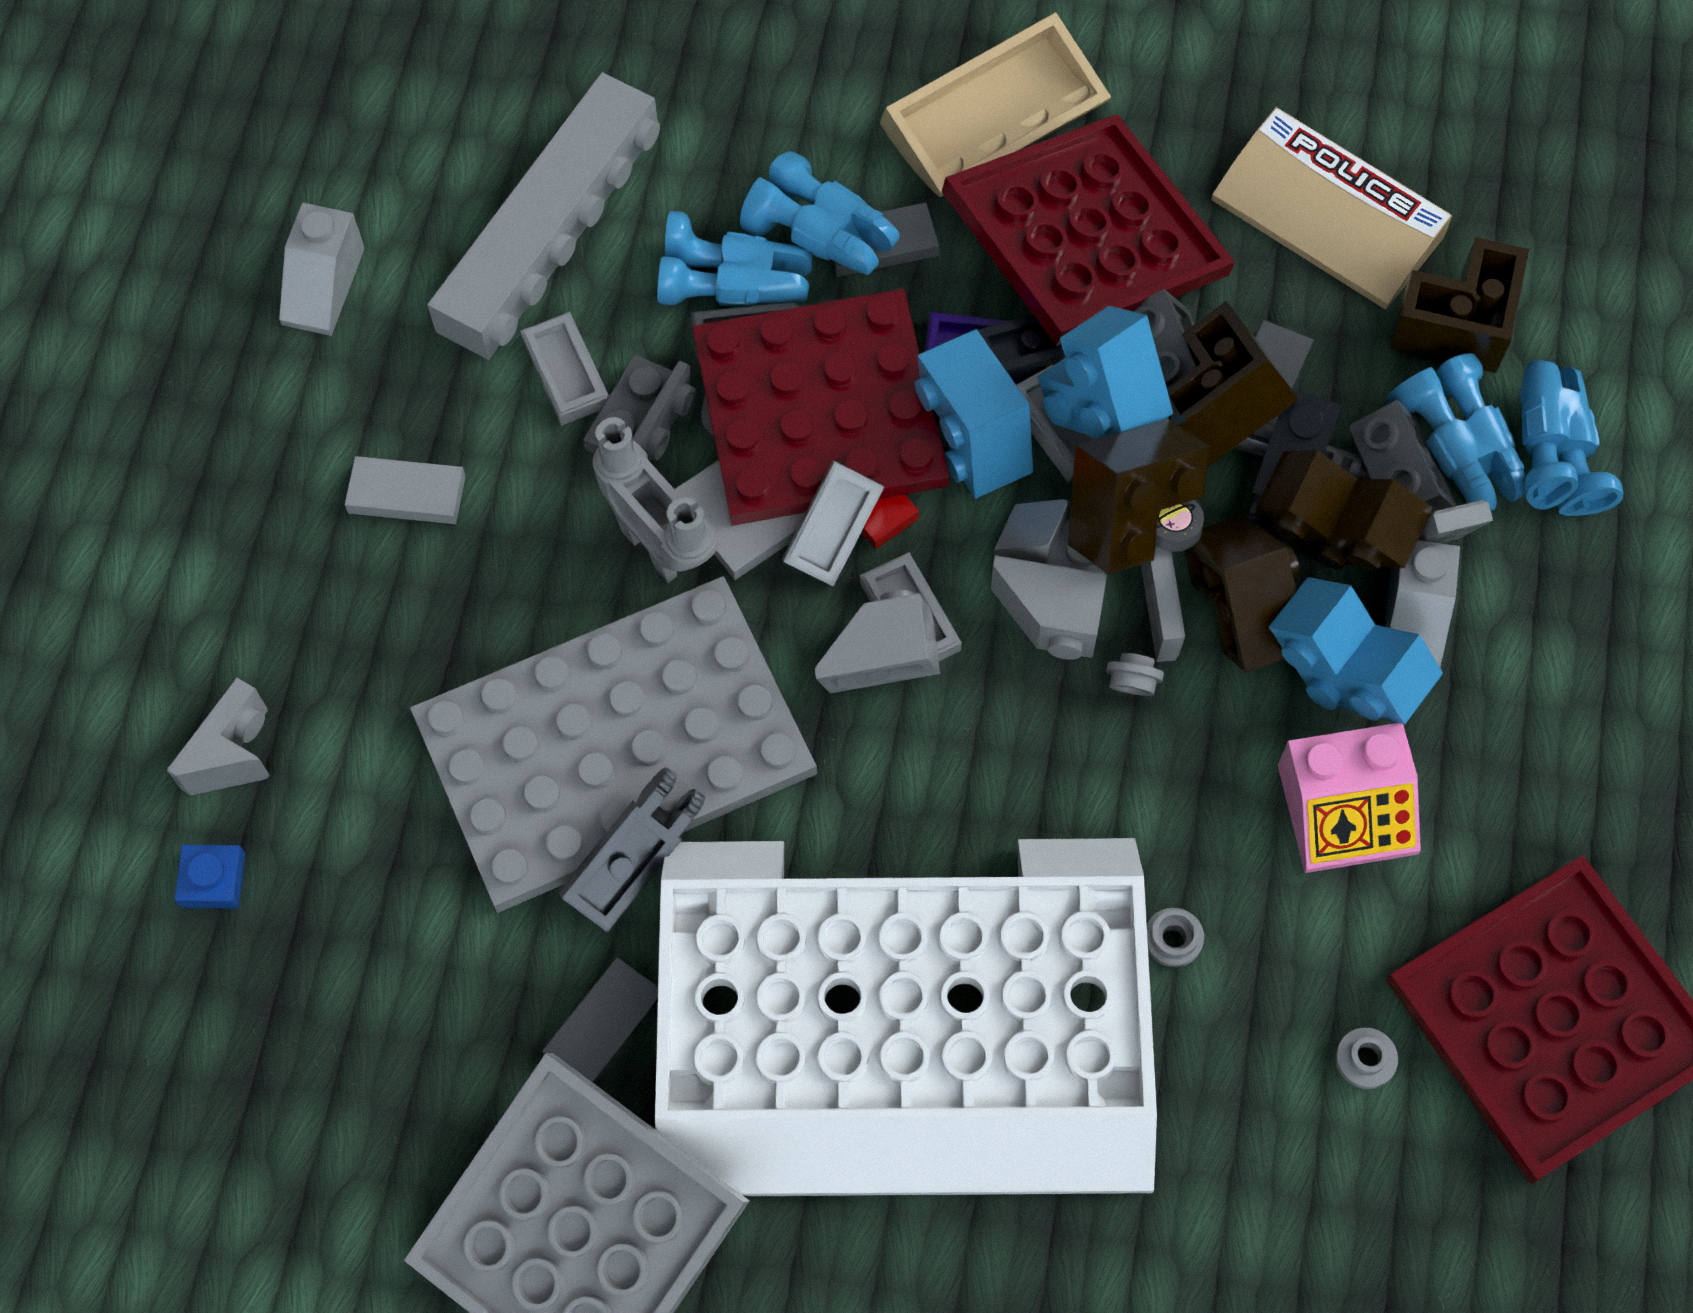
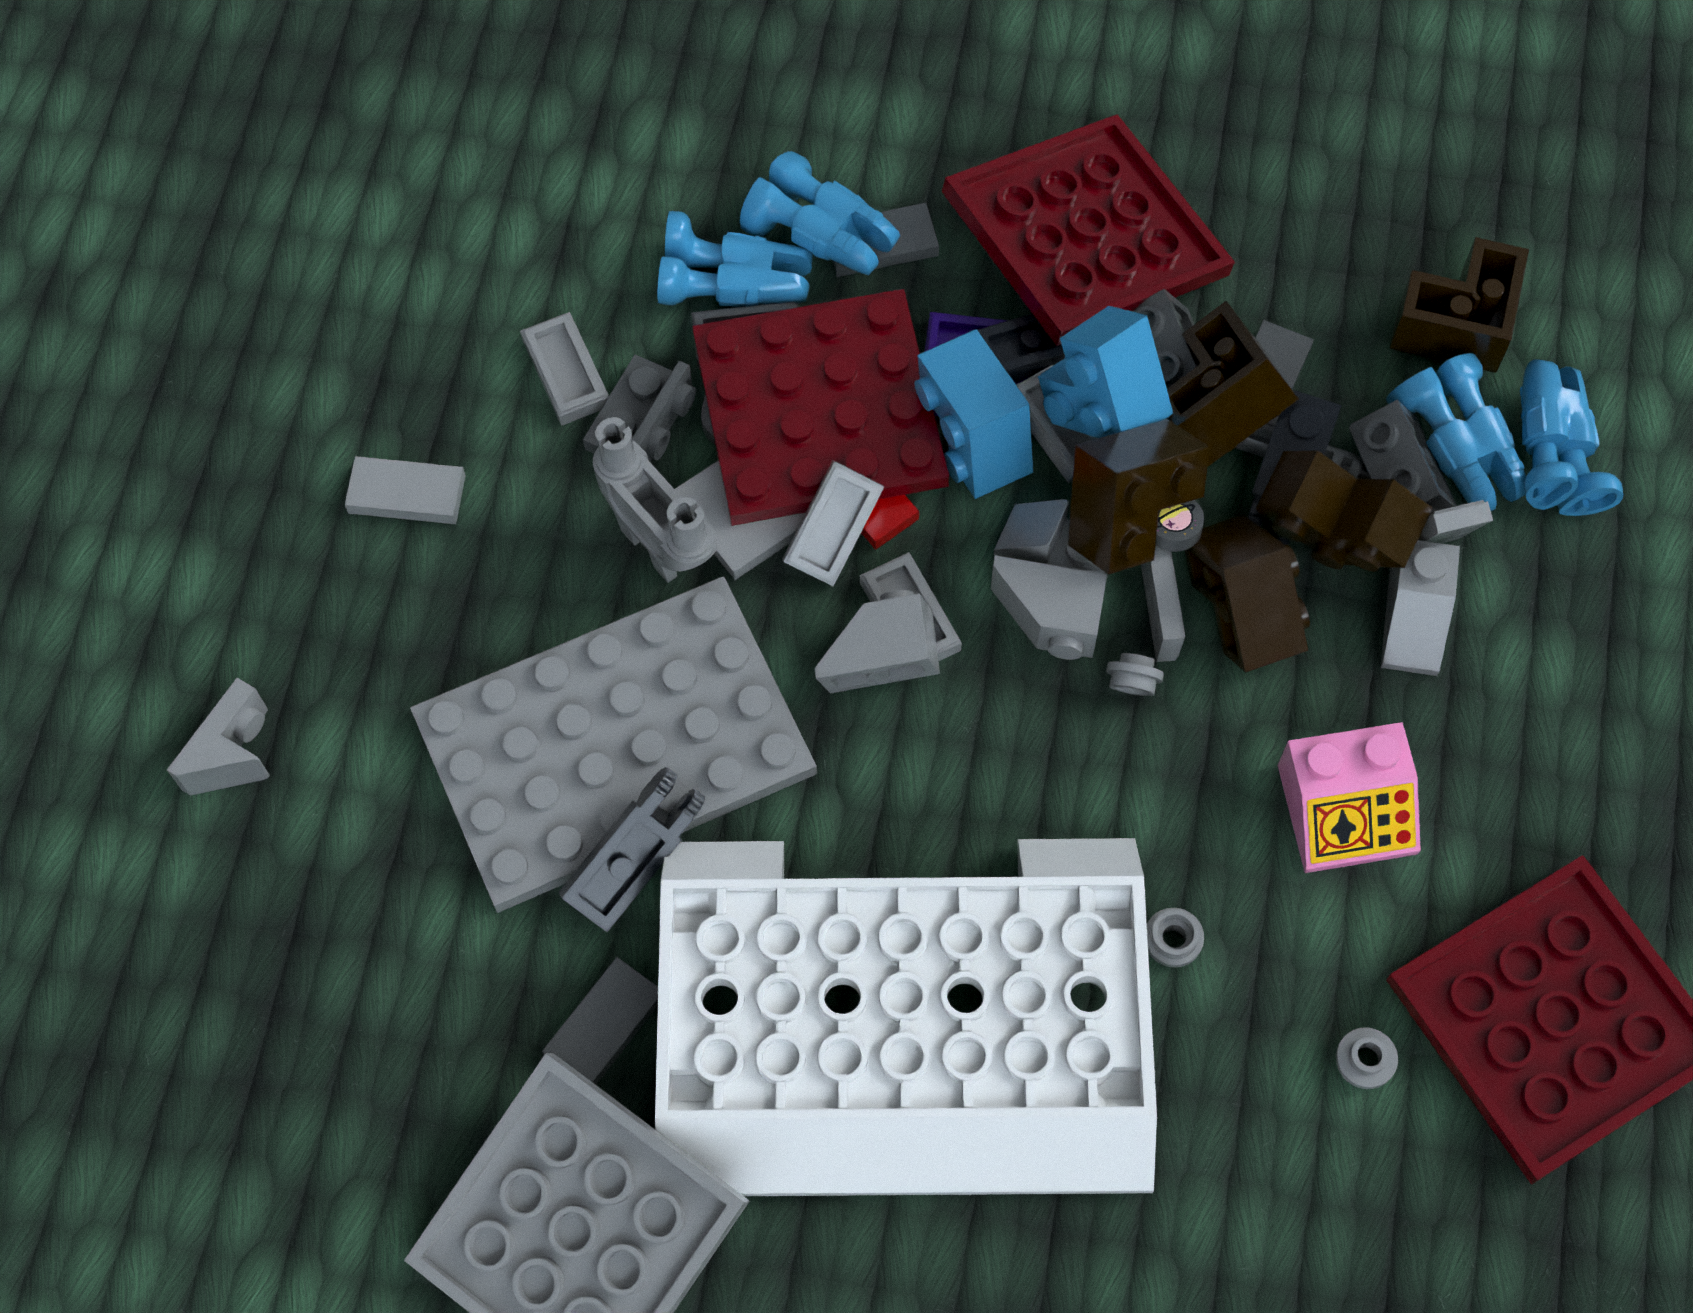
(210, 876): blue plate -> none
(319, 268): light grey slope -> none
(545, 217): light grey brick -> none
(995, 103): tan slope -> none
(1332, 208): tan slope -> none
(1350, 658): dark azure brick -> none

